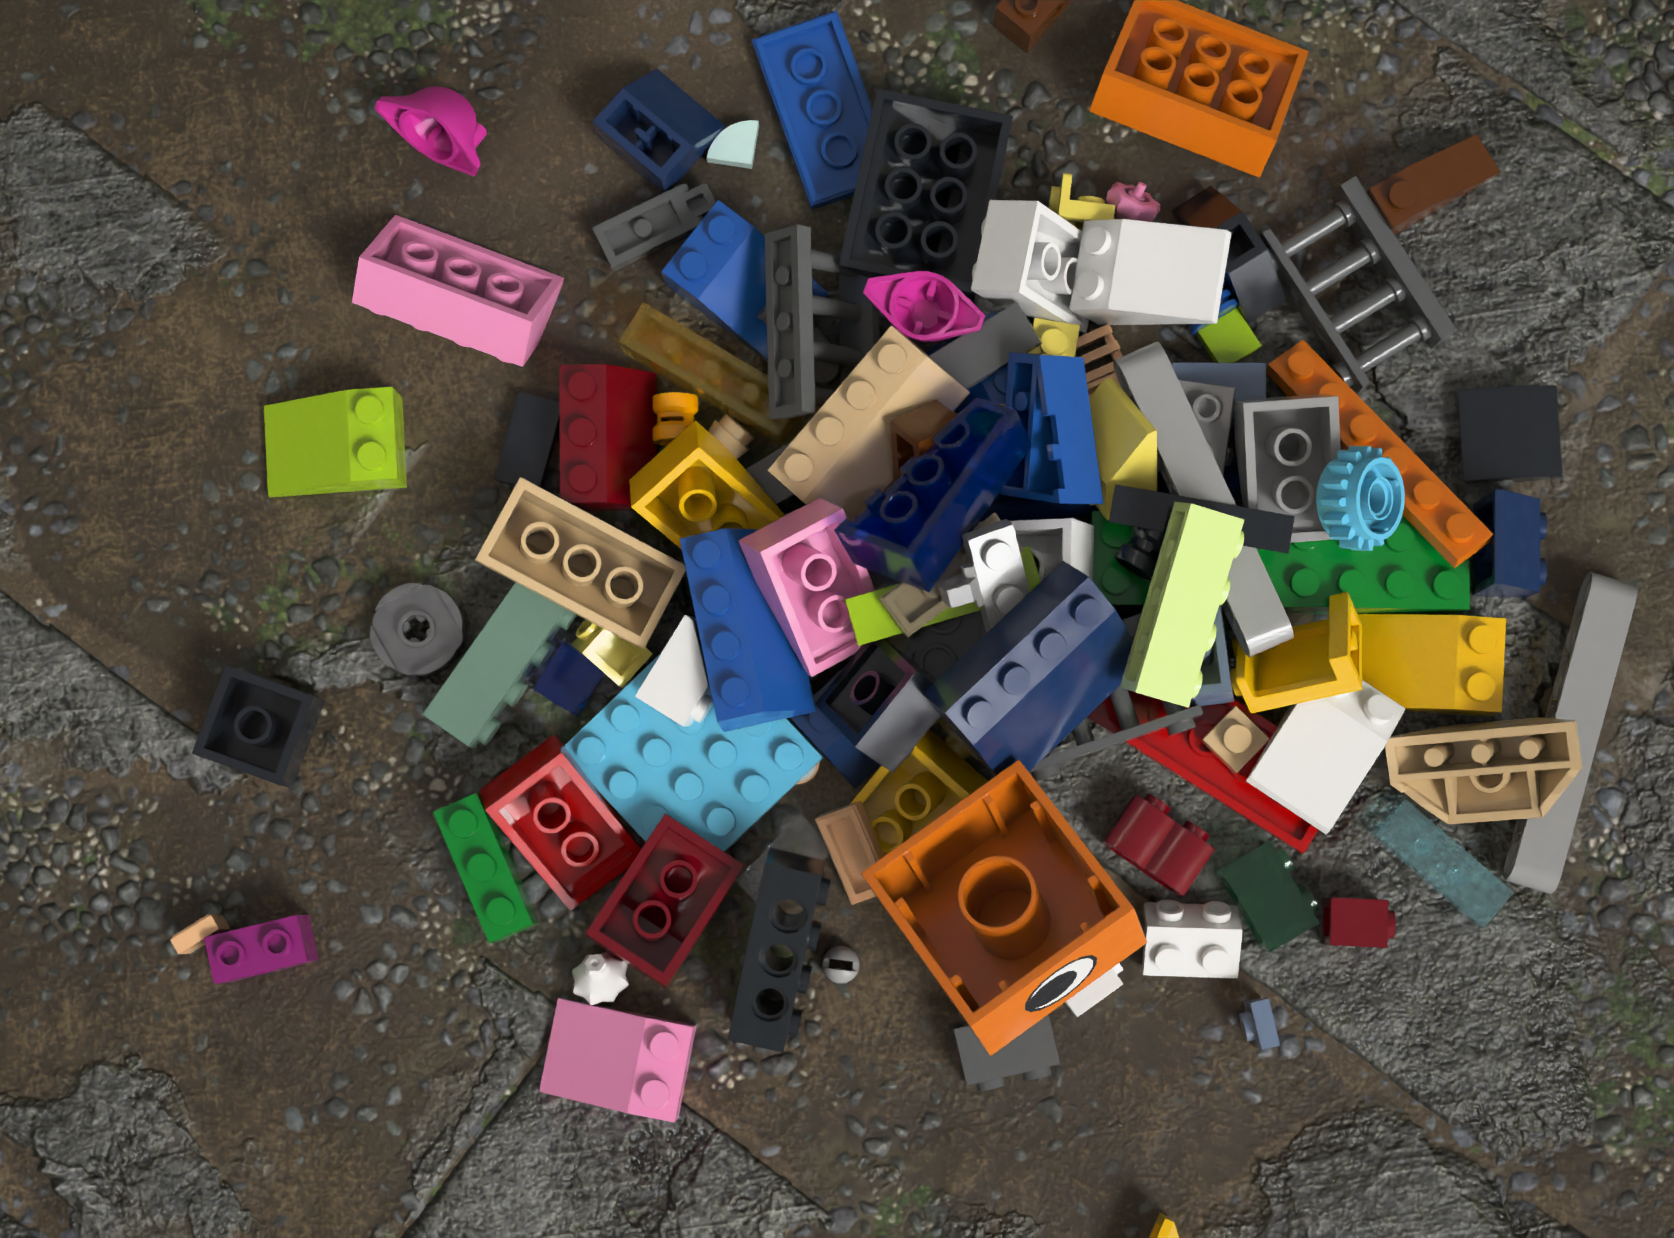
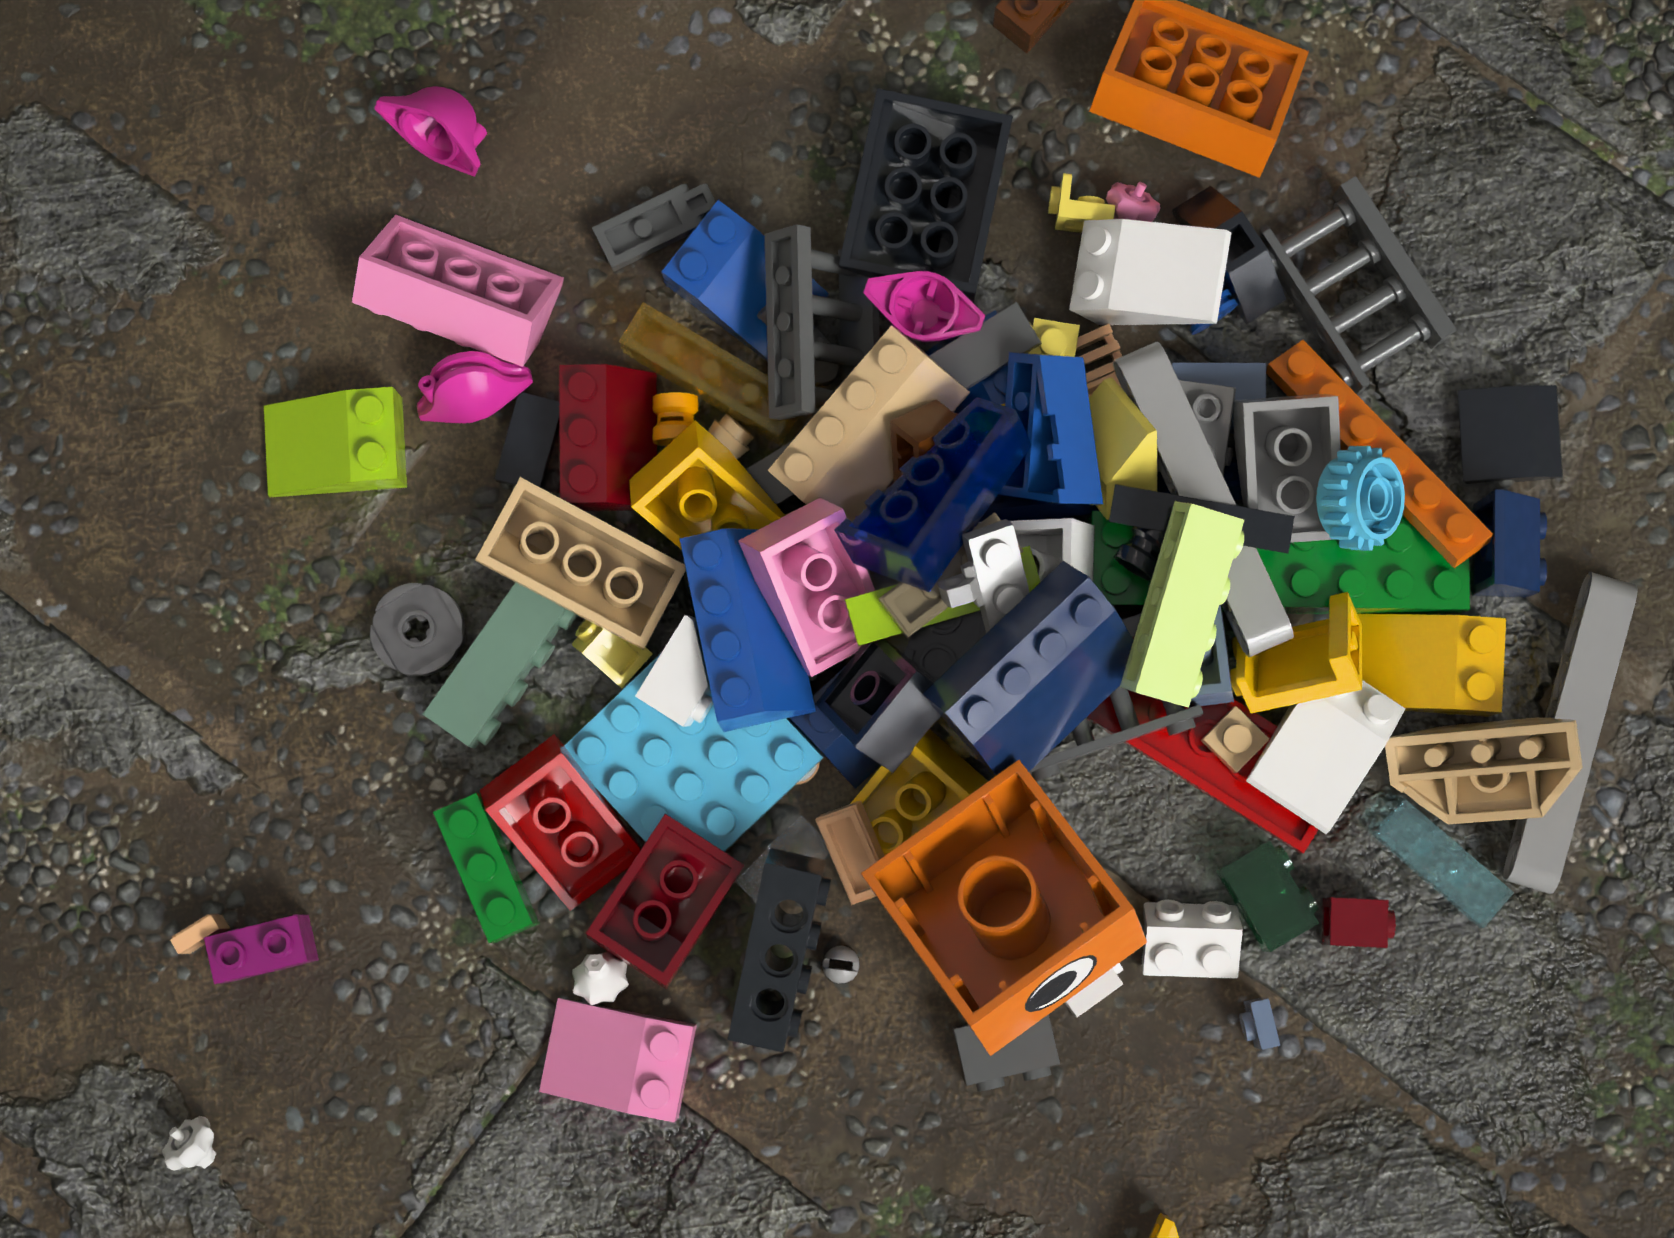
(190, 1145): none -> white piece
(258, 726): black brick -> none
(469, 387): none -> dark pink hat
(569, 679): clear blue panel -> none
(657, 129): dark blue slope -> none
(735, 145): light aqua tile -> none
(818, 104): blue tile -> none
(1029, 260): white slope -> none
(1158, 844): dark red brick -> none
(1229, 339): lime tile -> none
(1433, 183): reddish brown slope -> none

